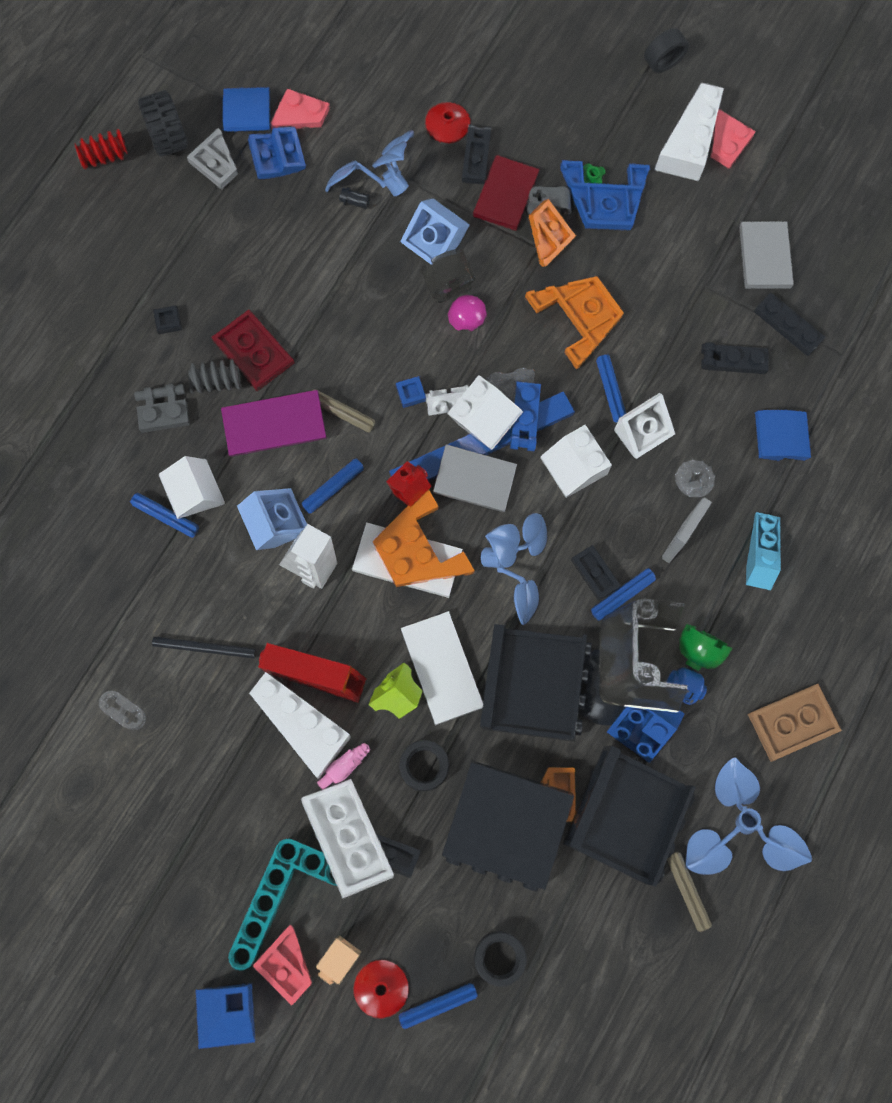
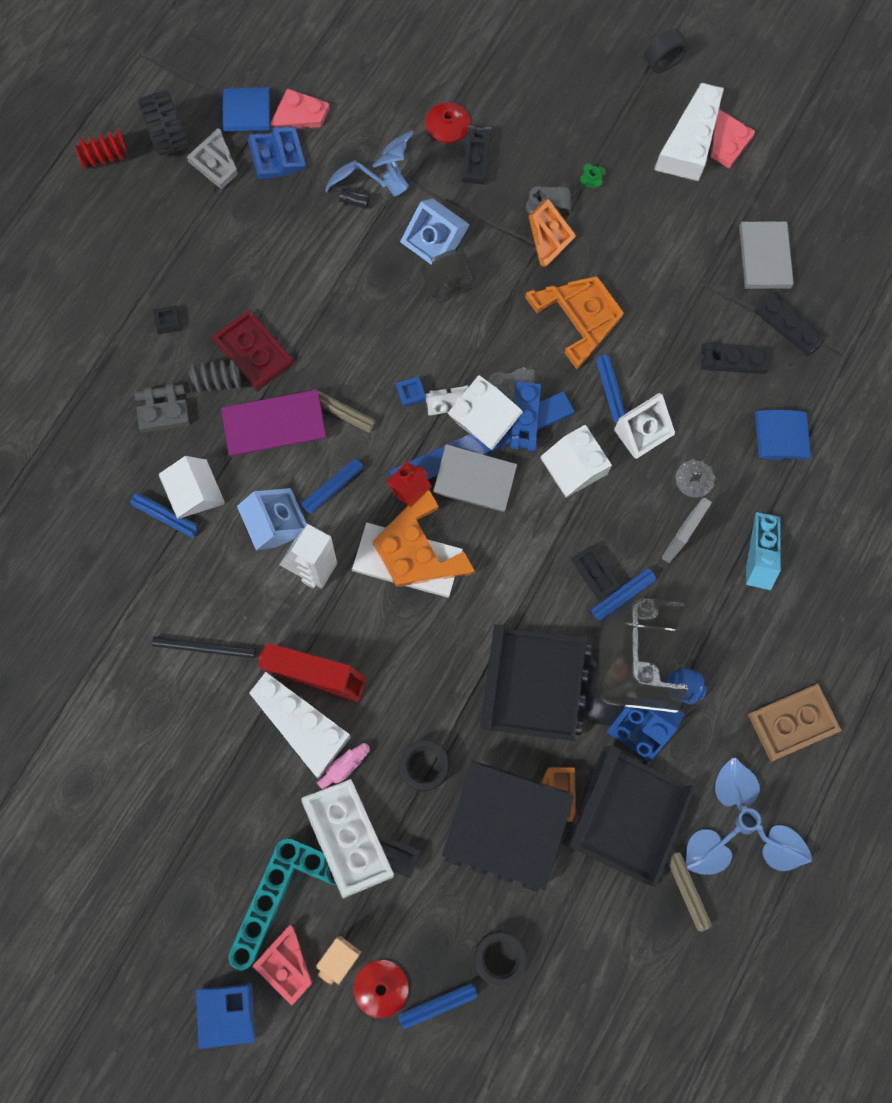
(119, 715): clear beam -> none
(397, 692): lime brick -> none
(442, 668): white tile -> none
(467, 313): dark pink hair -> none
(503, 552): medium blue plant -> none
(506, 192): dark red tile -> none
(605, 204): blue wing -> none
(702, 648): green cylinder -> none

